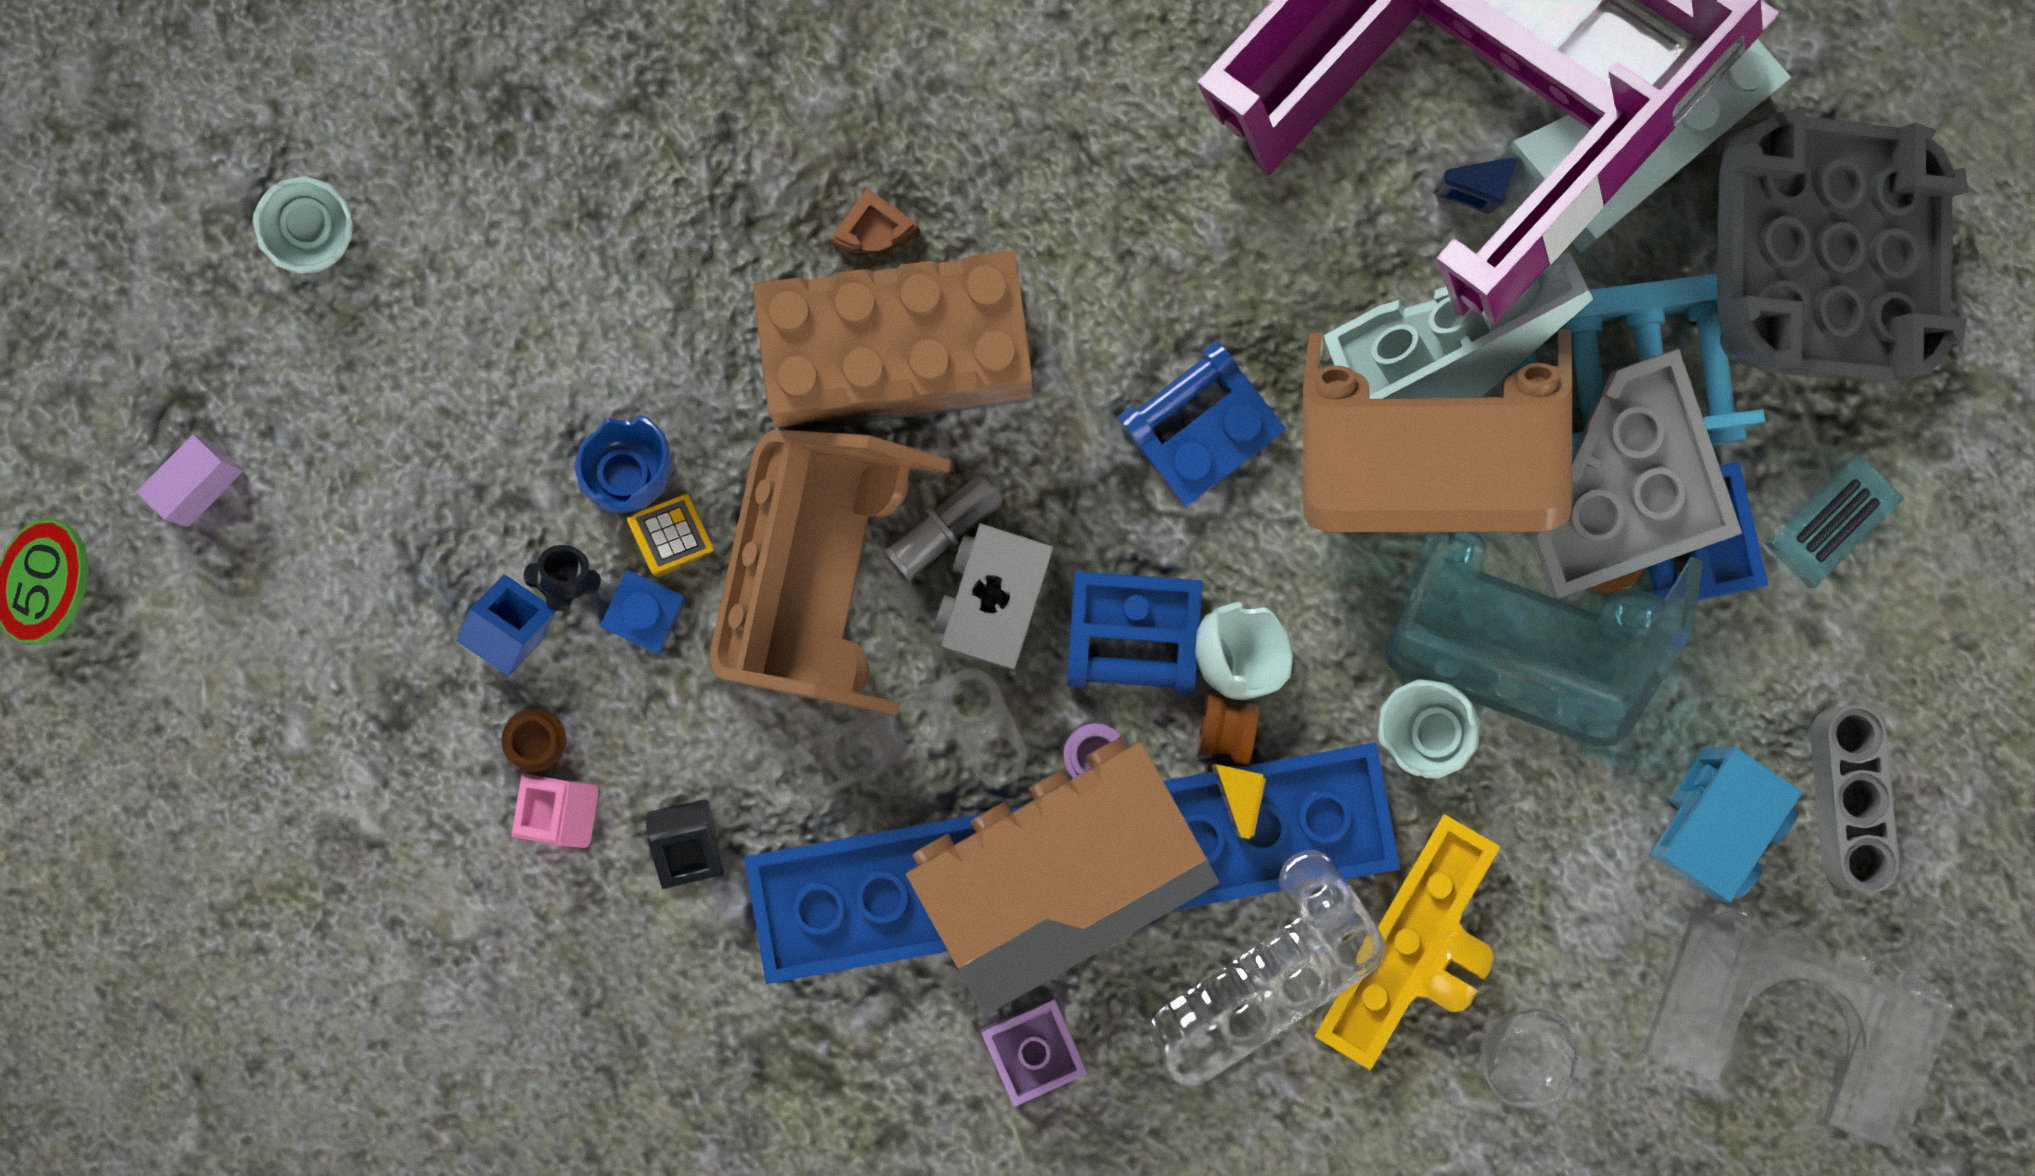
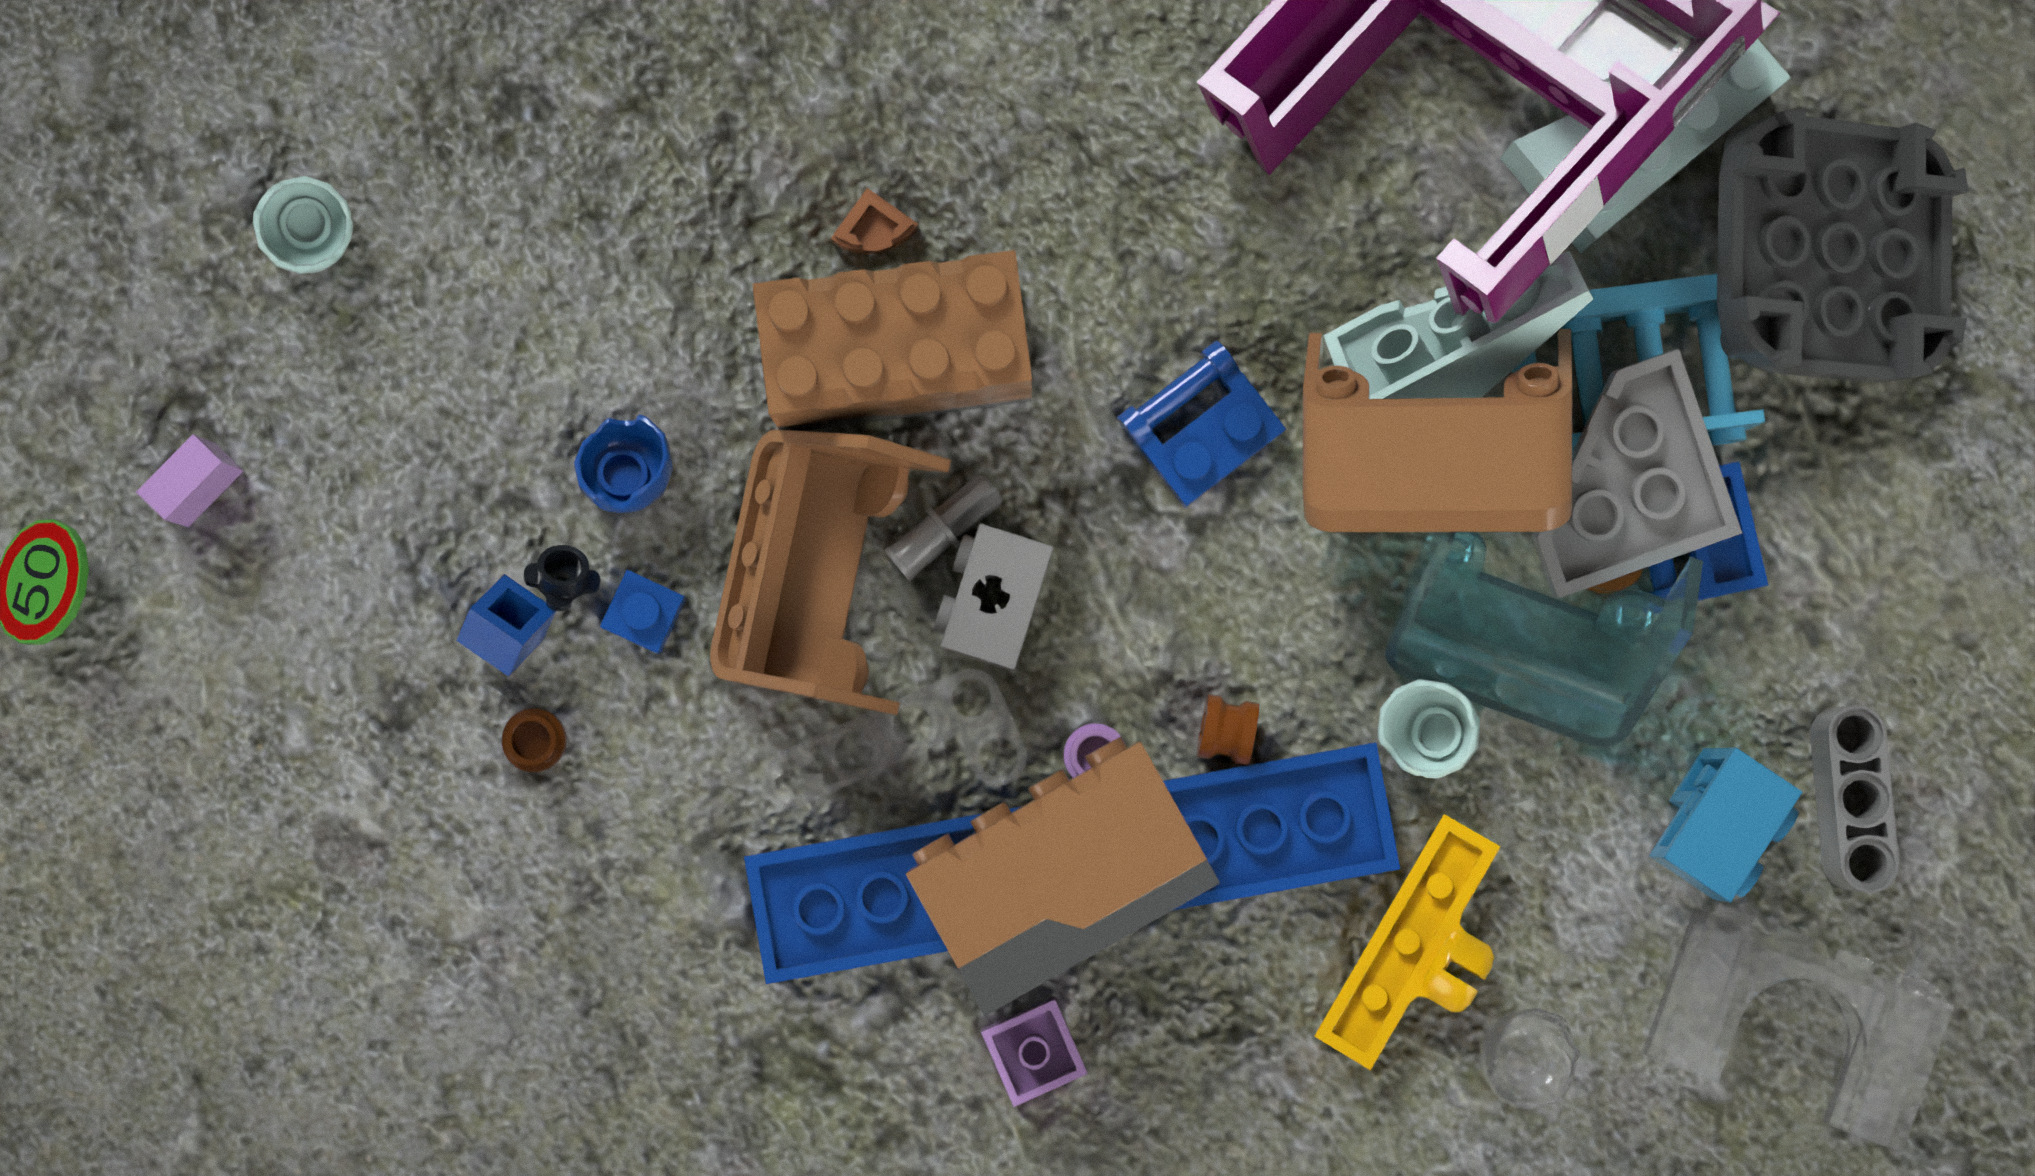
(555, 811): bright pink slope -> none
(670, 535): slope -> none
(684, 843): black slope -> none
(1134, 611): blue plate -> none
(1200, 1033): clear beam -> none
(1241, 796): yellow slope -> none
(1243, 651): light aqua hair -> none
(1477, 185): dark blue slope -> none
(1834, 521): clear light blue tile -> none

